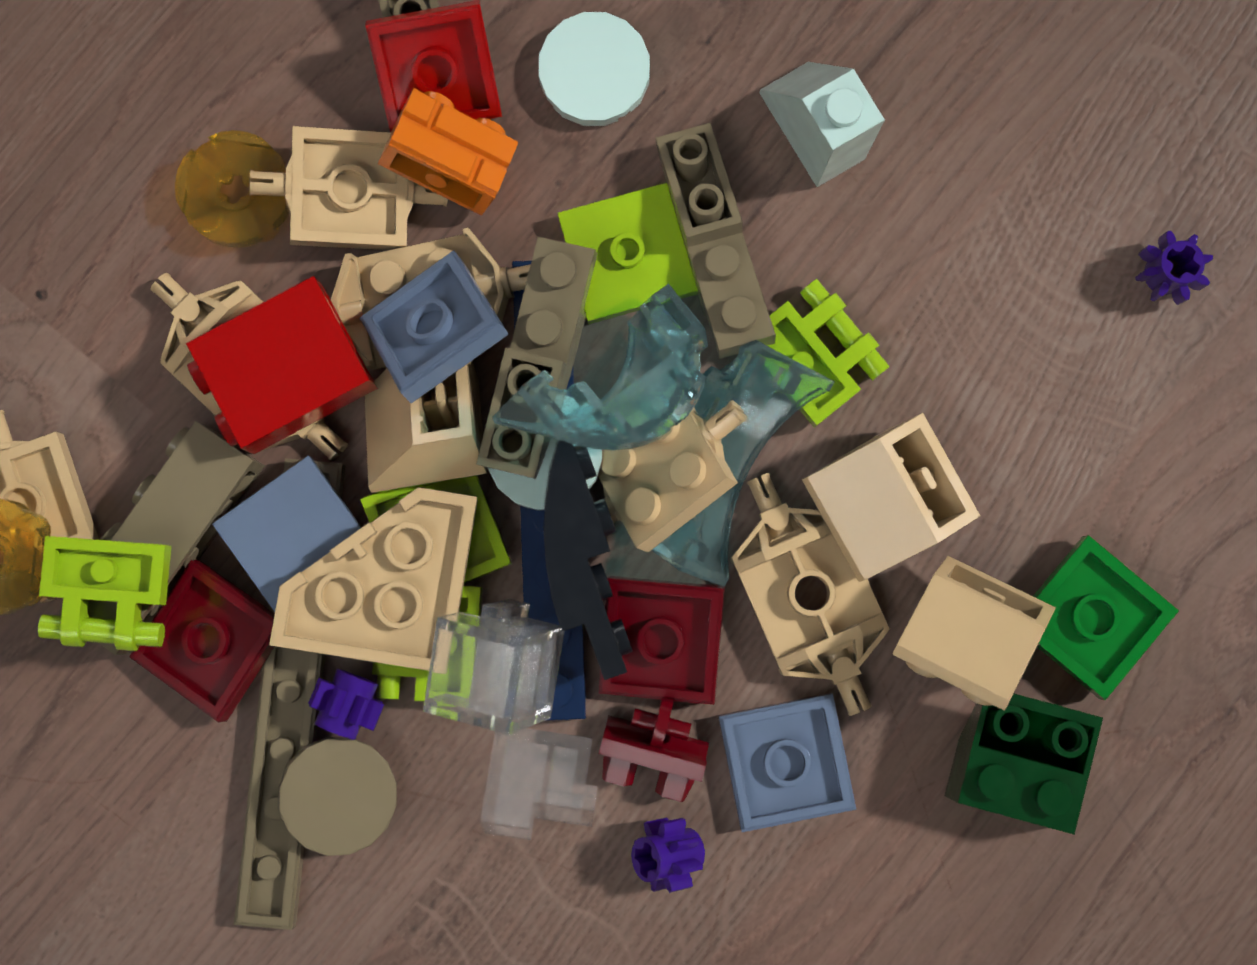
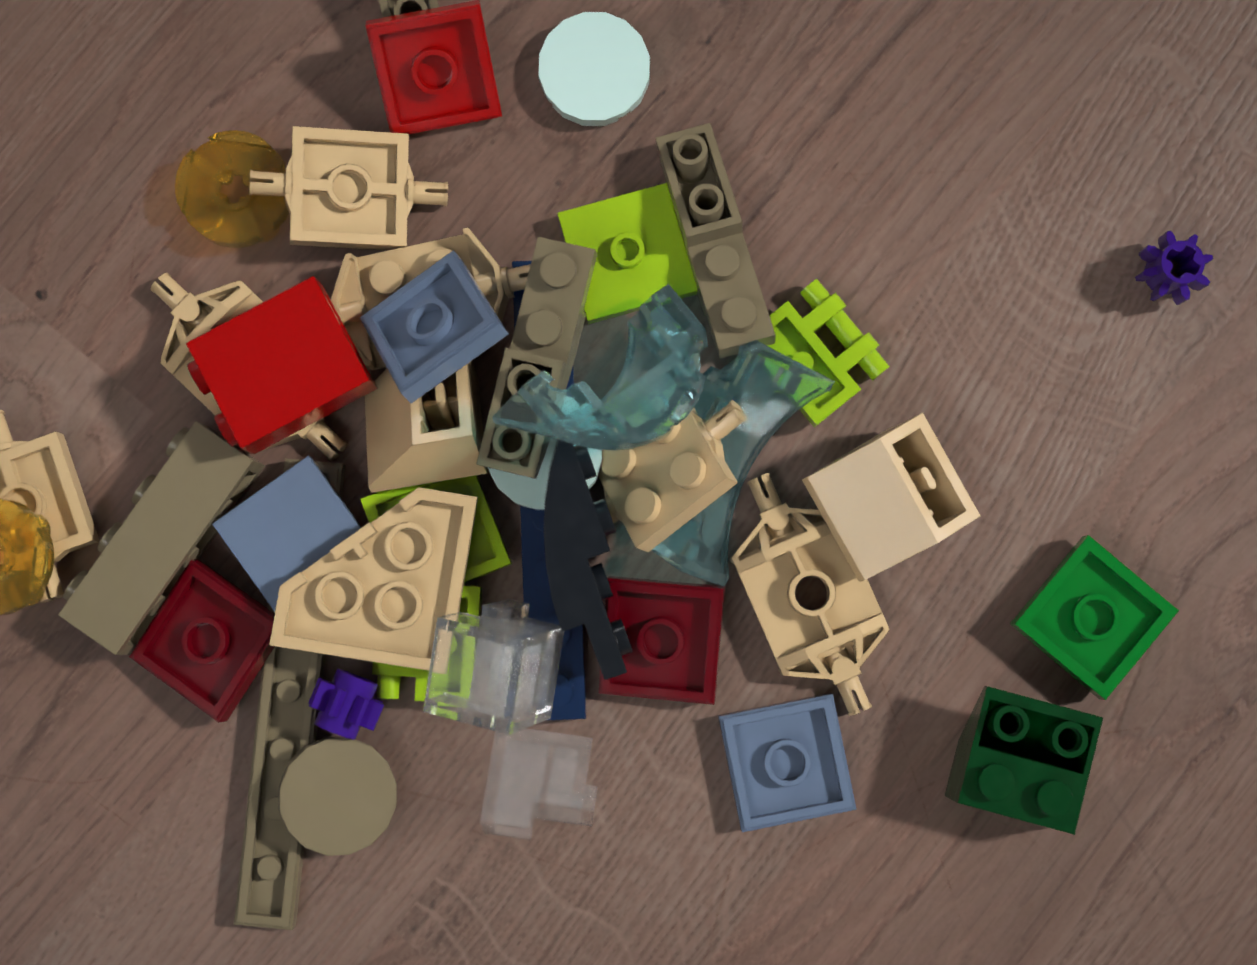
(104, 572): lime plate -> none
(448, 151): orange brick -> none
(656, 744): dark red hips -> none
(668, 854): dark purple gear -> none
(824, 117): light aqua slope -> none
(974, 633): tan slope -> none

